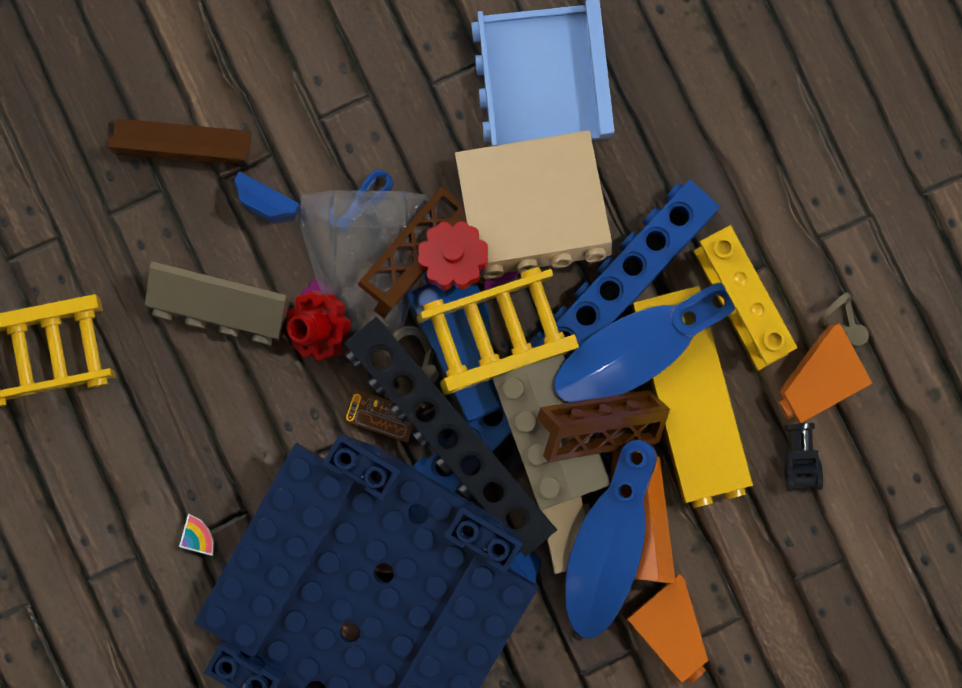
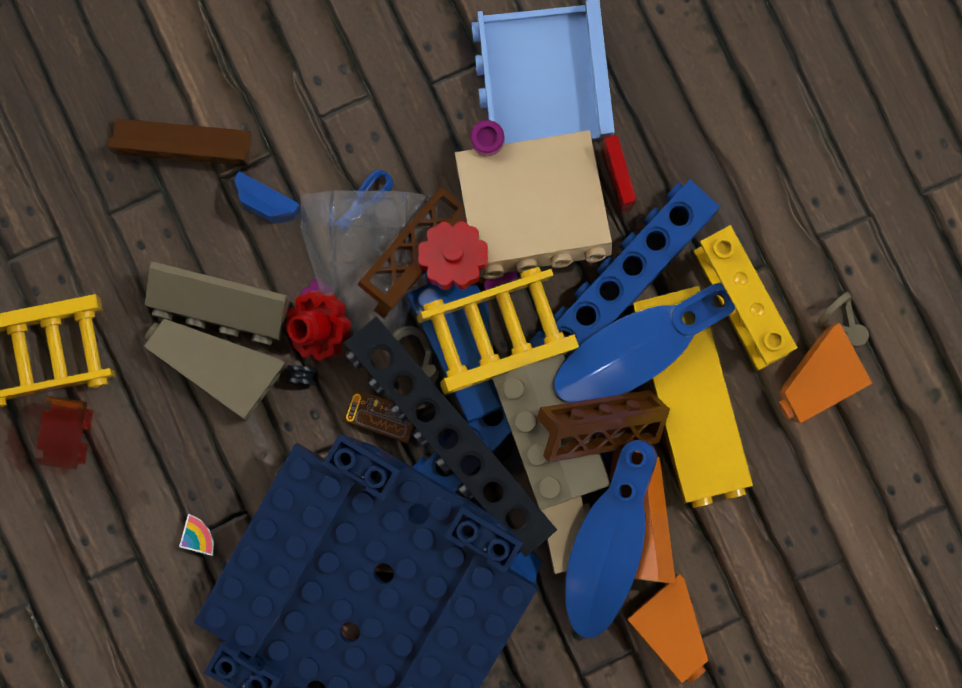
(63, 433): none -> clear red brick
(219, 367): none -> dark tan slope
(301, 375): none -> black bush
(487, 137): none -> magenta tile
(618, 174): none -> red tile
(802, 460): black connector -> none

